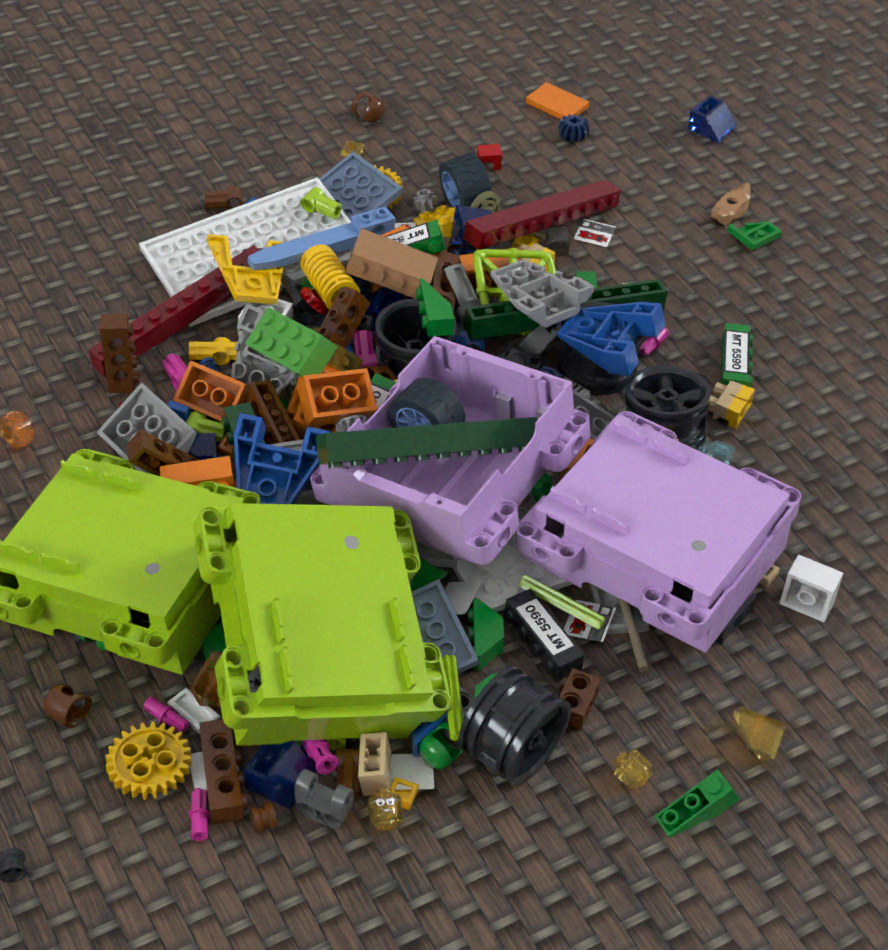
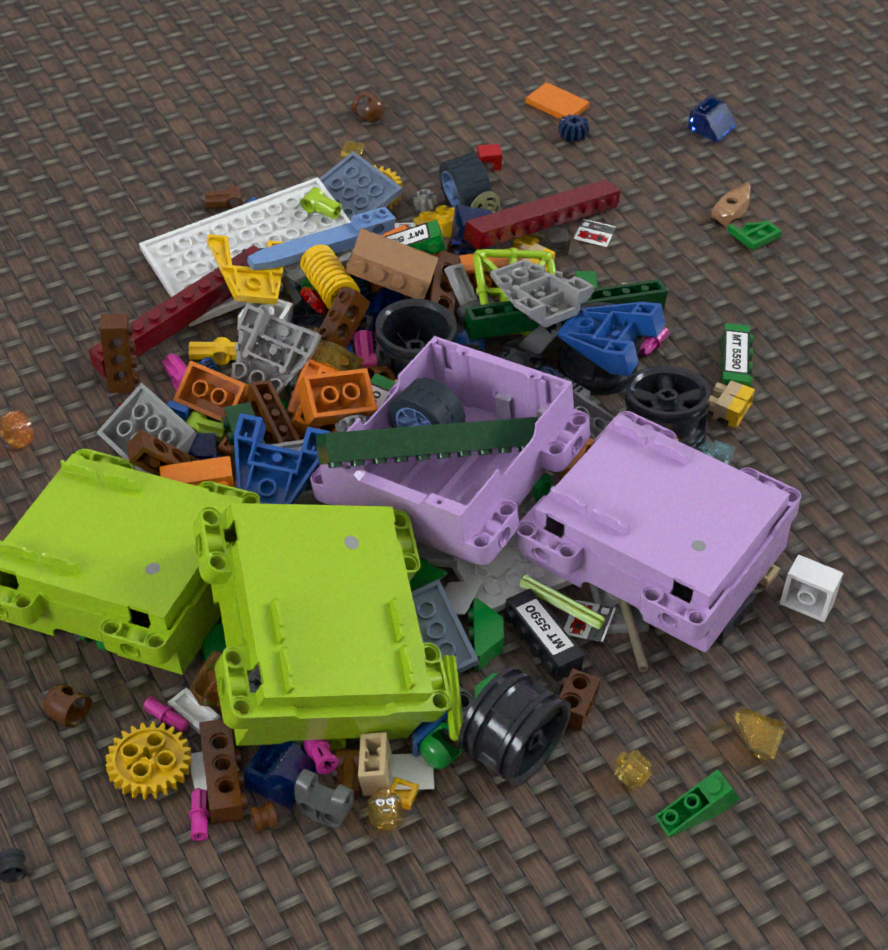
(290, 344): bright green brick -> none
(436, 311): green slope -> none

